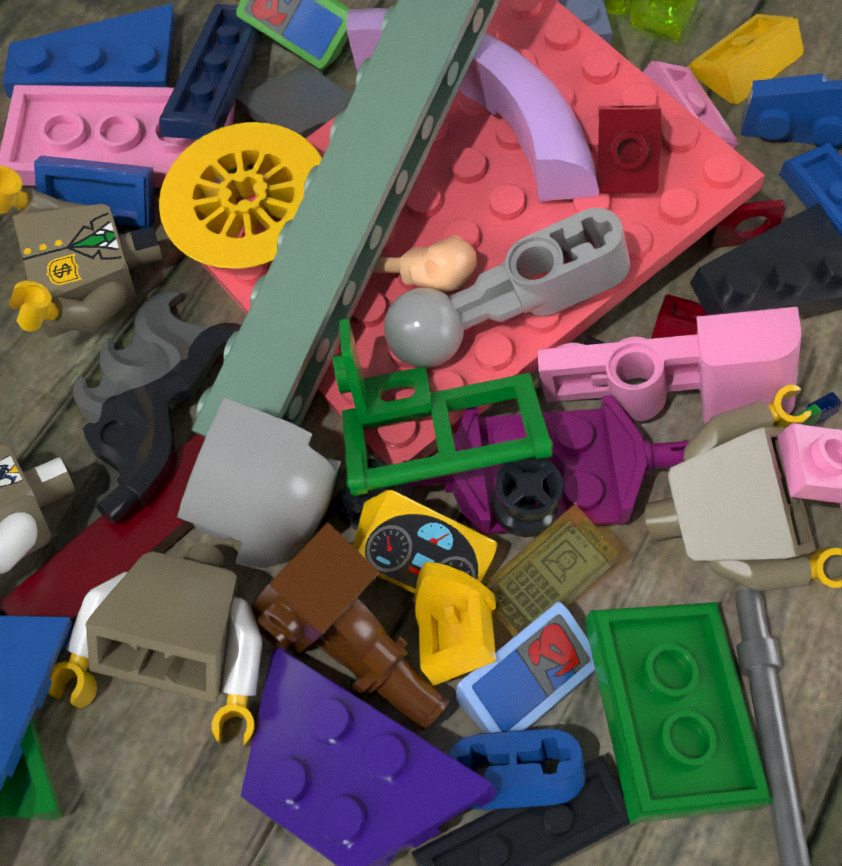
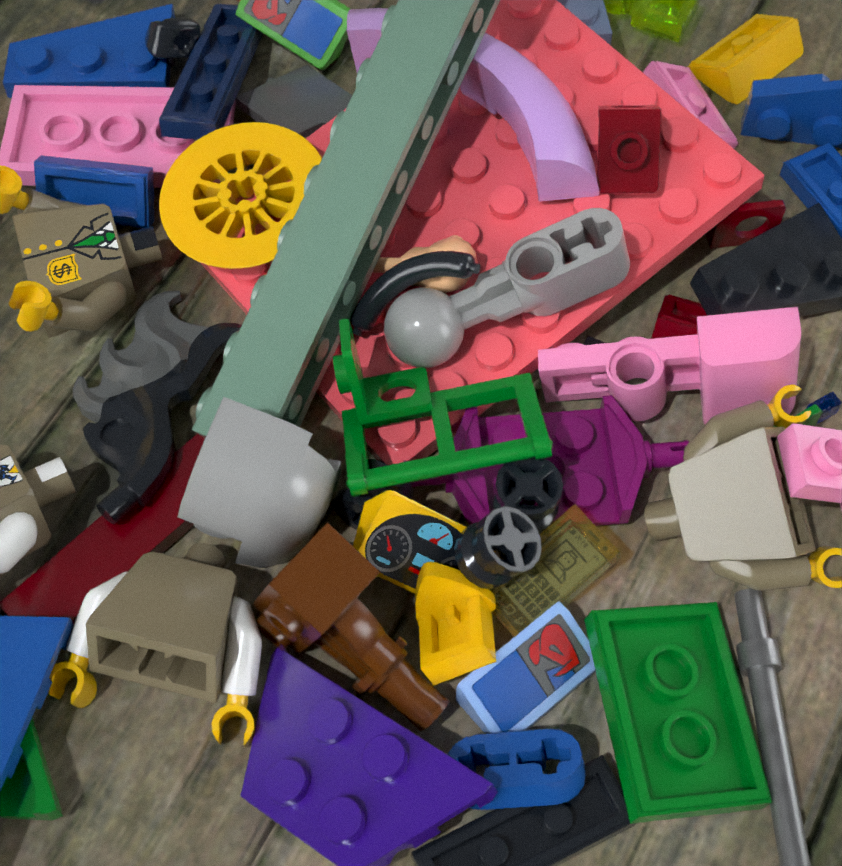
(172, 38): none -> black piece
(404, 275): none -> black piece
(502, 531): none -> black wheel

